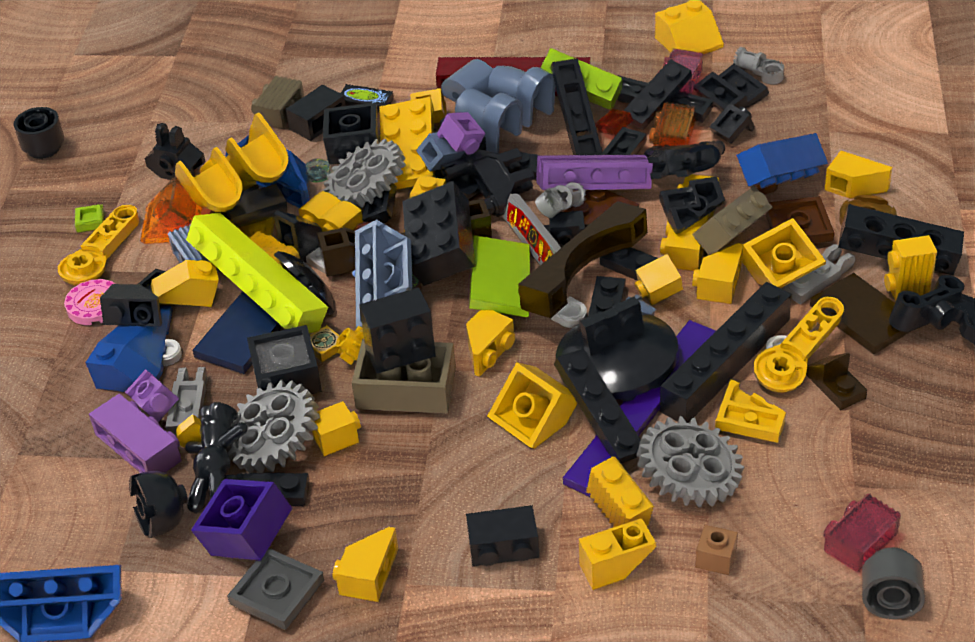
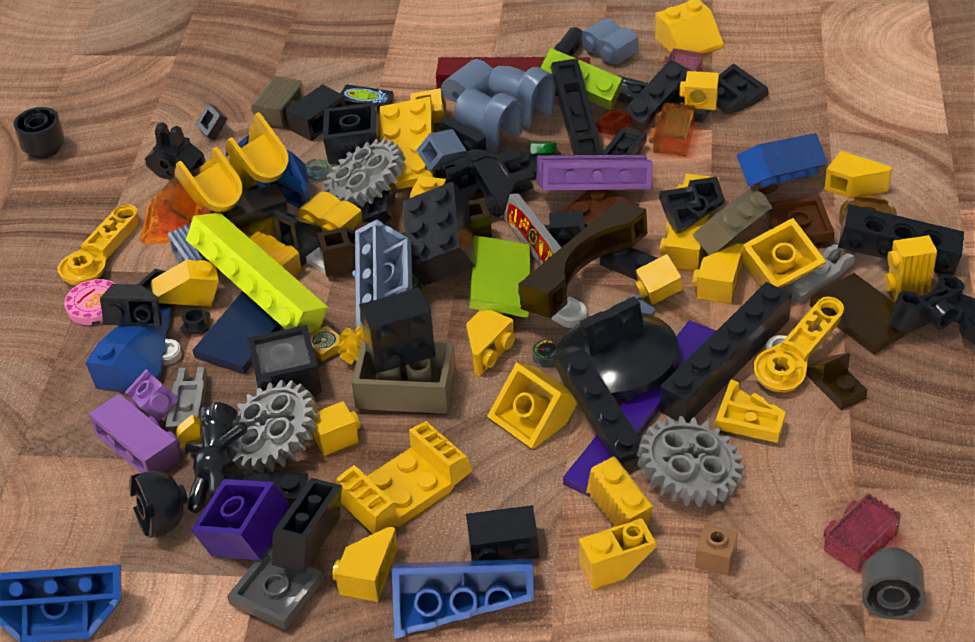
(88, 217): lime tile -> none
(195, 321): none -> black plate
(211, 121): none -> black plate
(306, 525): none -> black brick
(307, 277): black brick -> none
(406, 482): none -> yellow plate
(456, 590): none -> blue wedge
(461, 132): medium lavender brick -> none
(543, 147): none -> green tile
(545, 352): none -> tile
(552, 202): light grey connector -> none
(570, 41): none -> black bar
(606, 293): black plate -> none
(610, 41): none -> sand blue brick
(684, 159): black connector -> none
(700, 90): none -> yellow brick
(732, 123): black bracket -> none
(760, 65): light grey connector -> none

